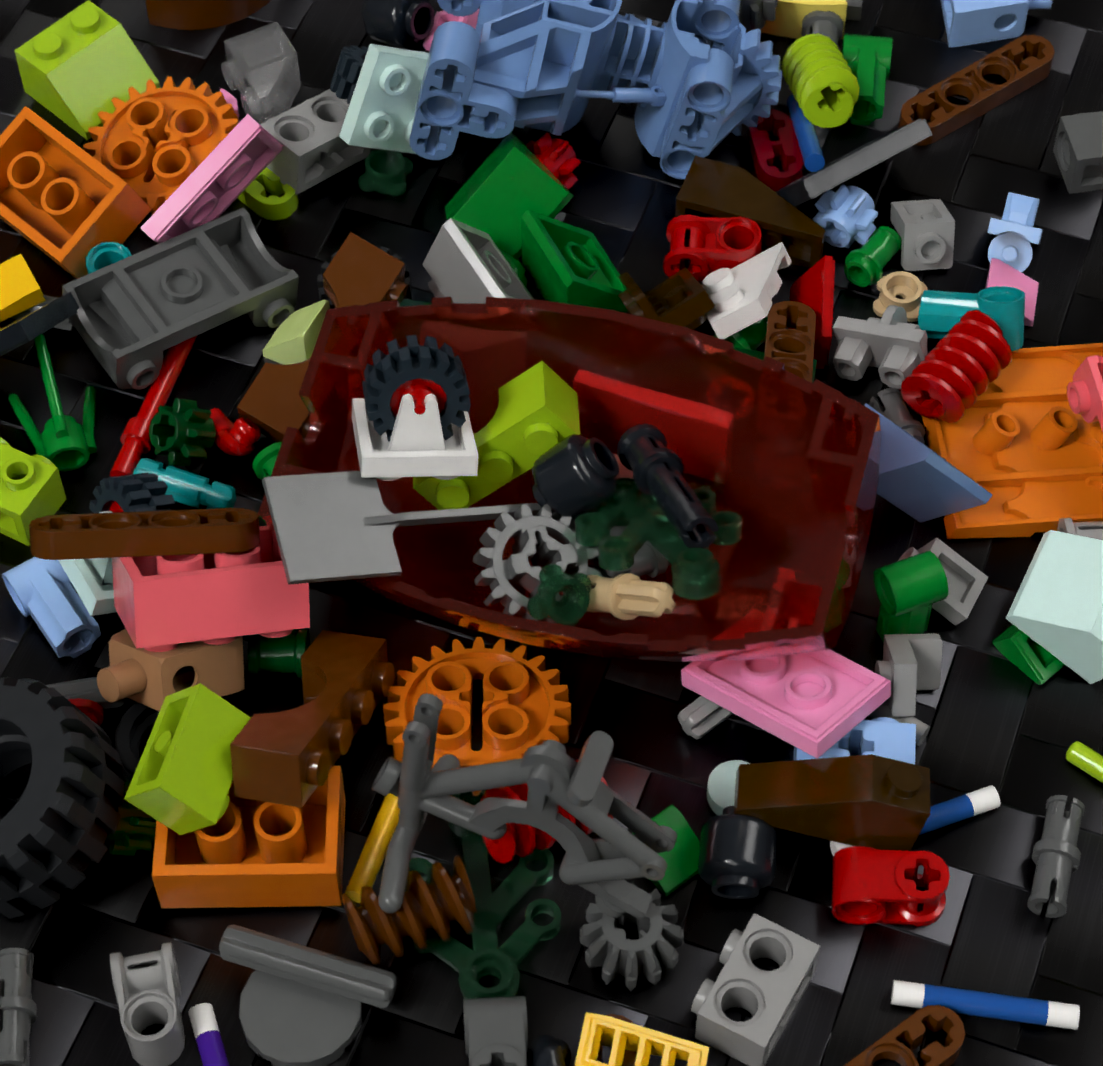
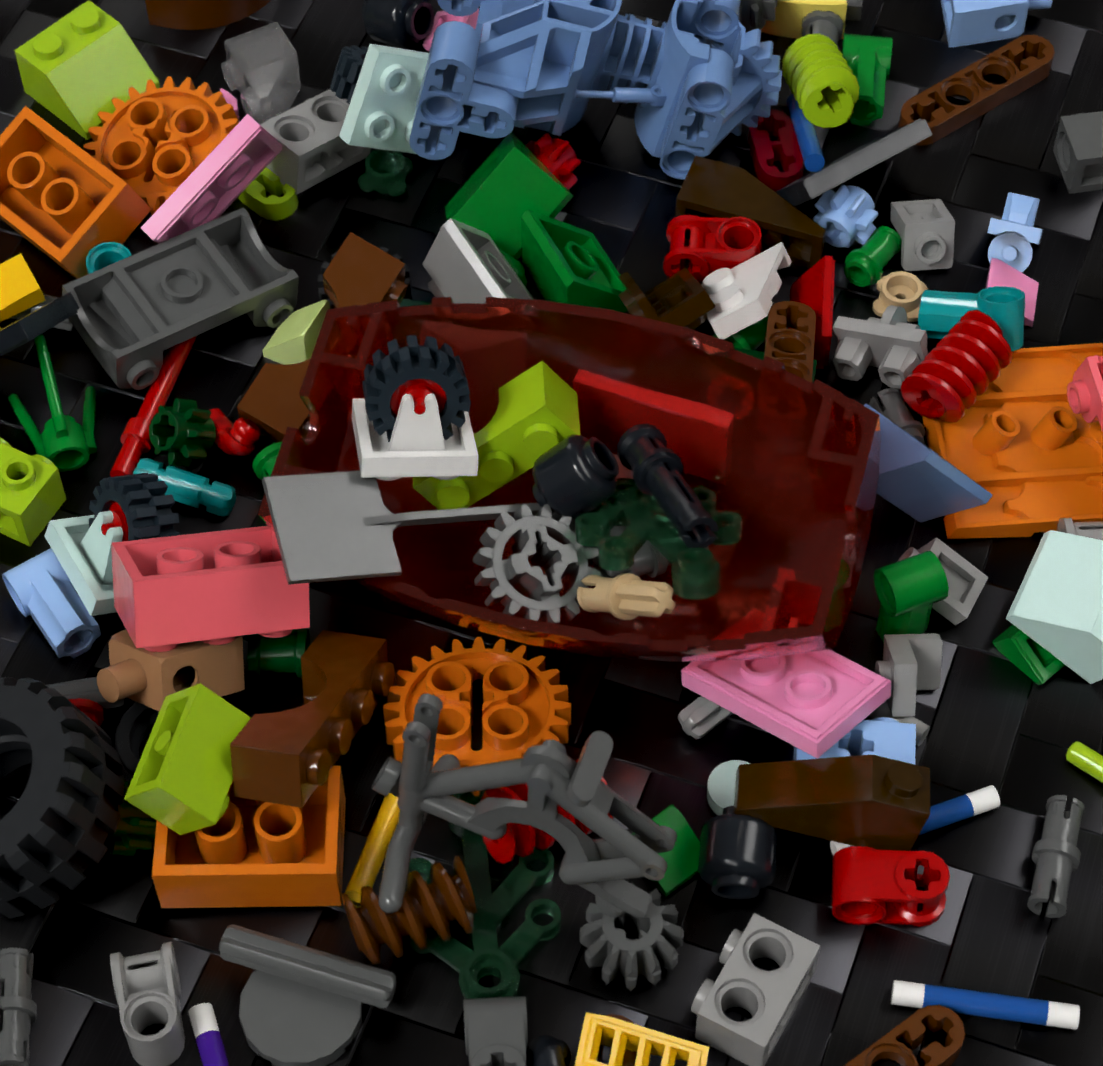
(144, 533): reddish brown beam -> none
(573, 603): clear green plate -> none

